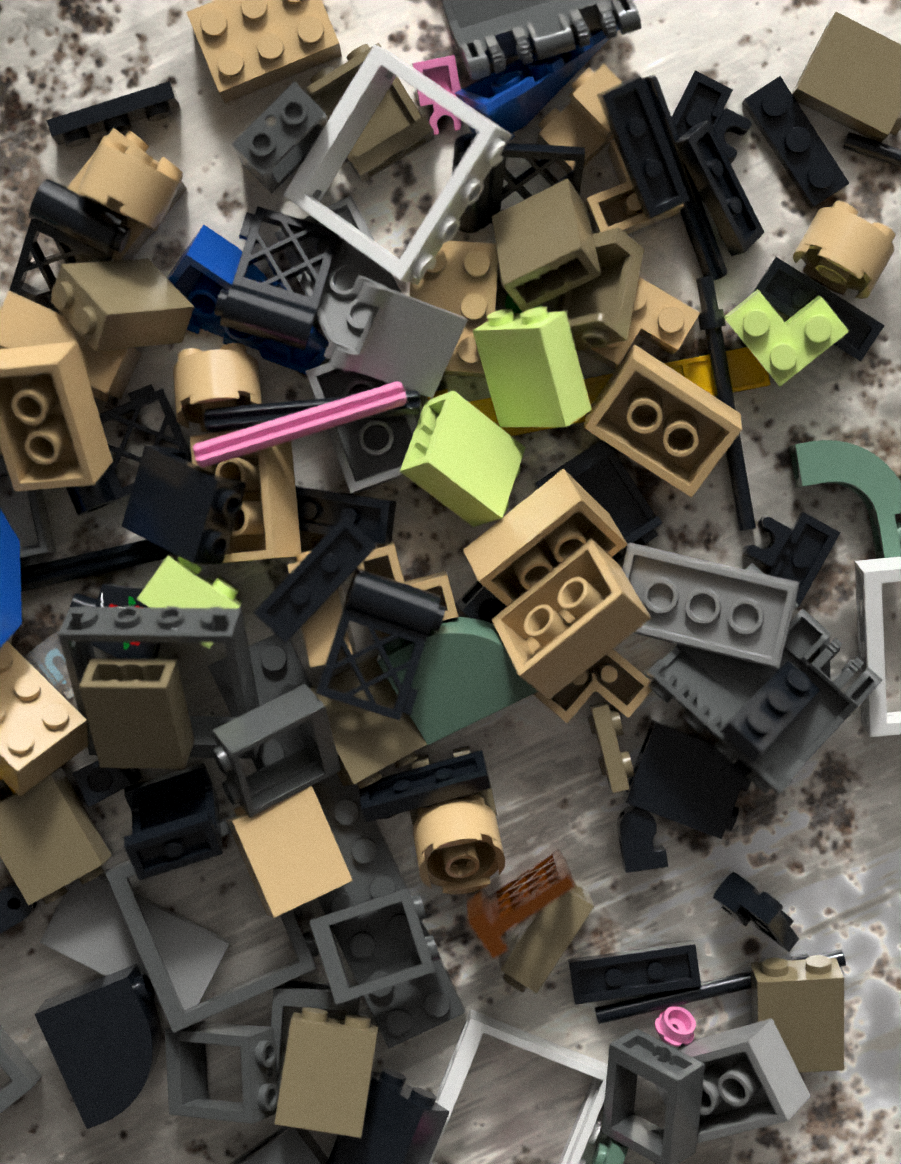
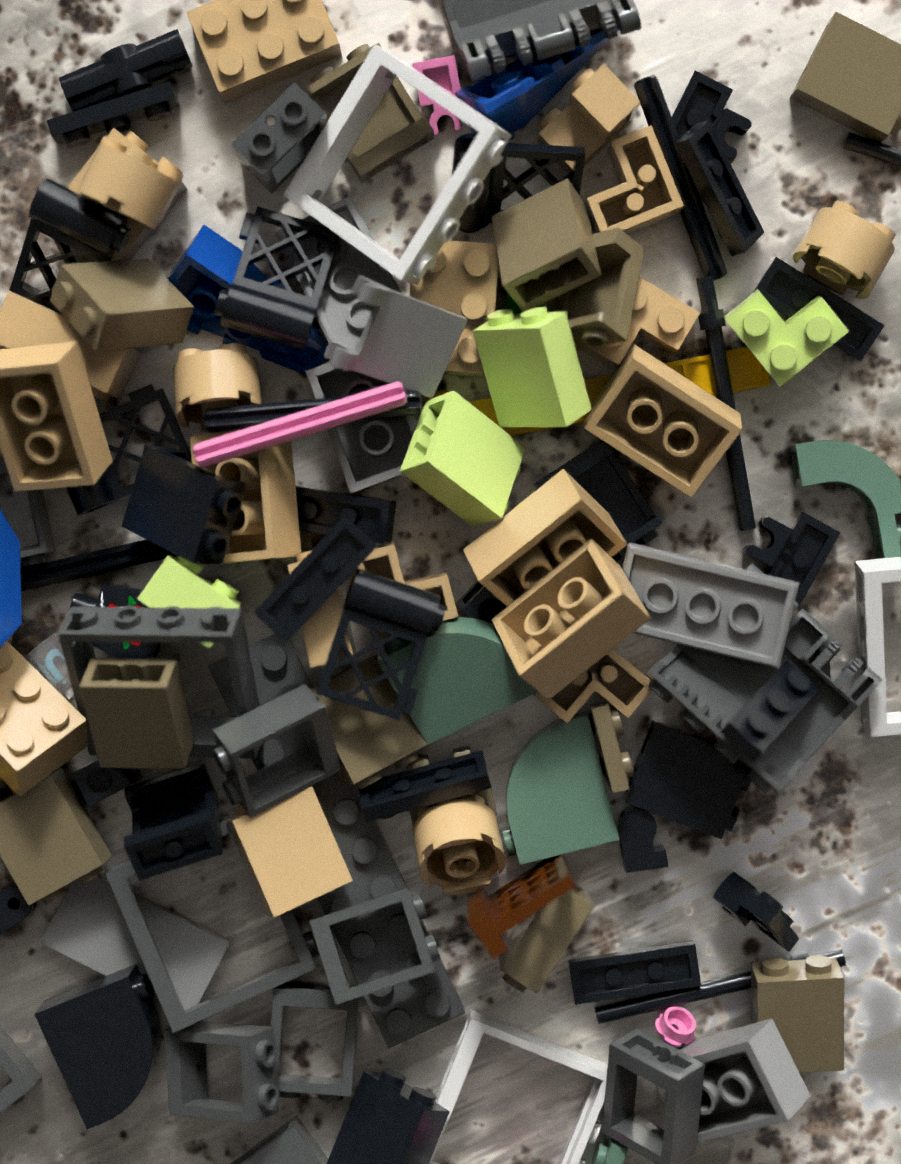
(125, 70): none -> black piece
(326, 1073): dark tan brick -> none
(558, 794): none -> sand green brick
(643, 147): black plate -> none
(795, 142): black plate -> none

